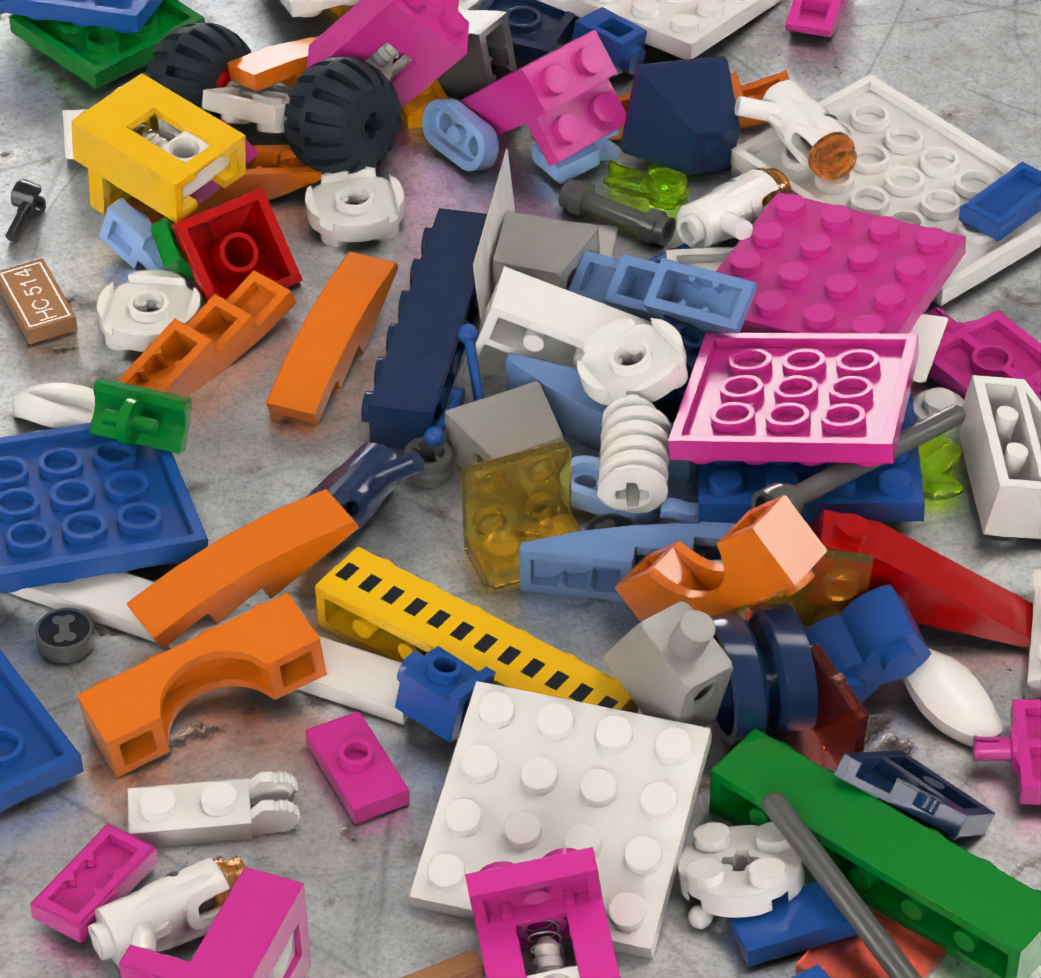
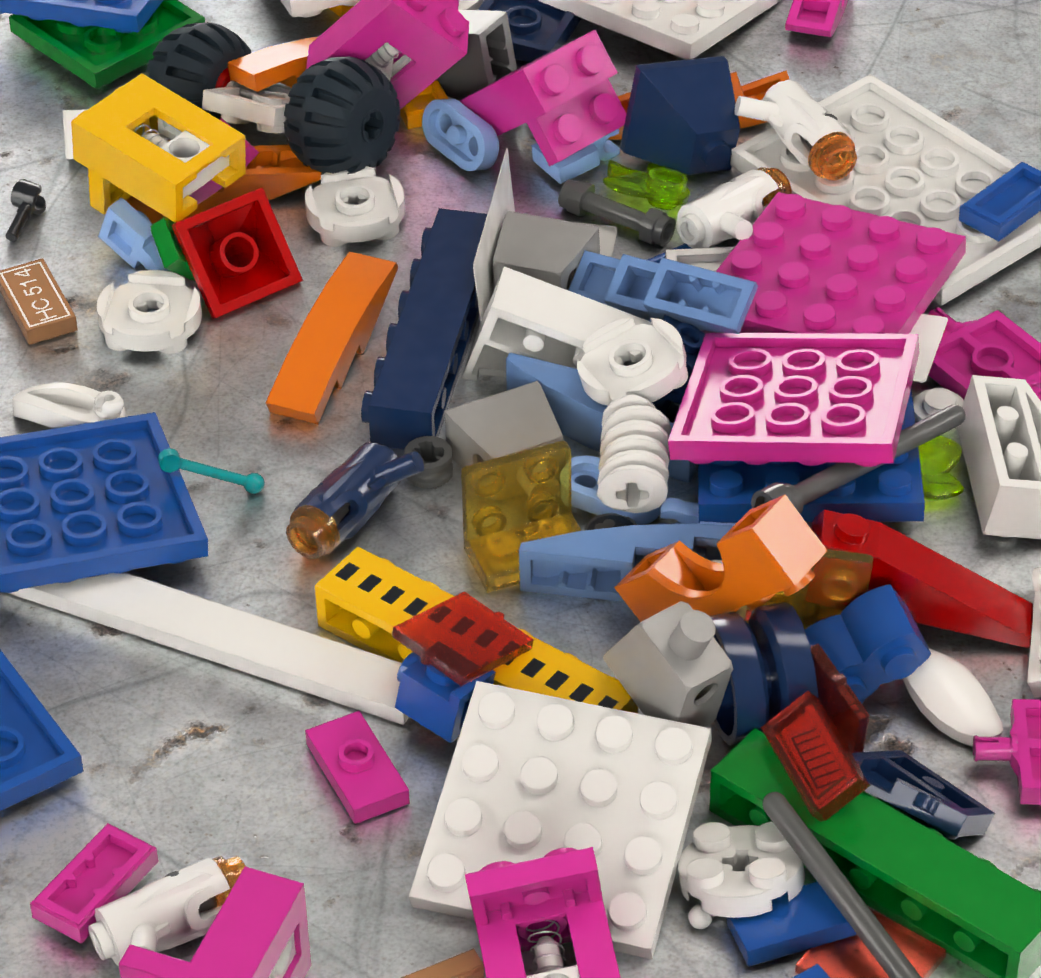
(65, 635): dark grey tile -> none
(140, 416): green hips -> none
(170, 462): none -> teal hinge
(213, 810): white hinge -> none
(218, 335): orange slope -> none
(235, 567): orange slope -> none
(260, 650): orange arch -> none
(434, 435): blue hinge -> none
(462, 638): none -> clear red piece
(468, 335): blue hinge -> none
(619, 36): blue brick -> none
(815, 756): none -> clear red tile

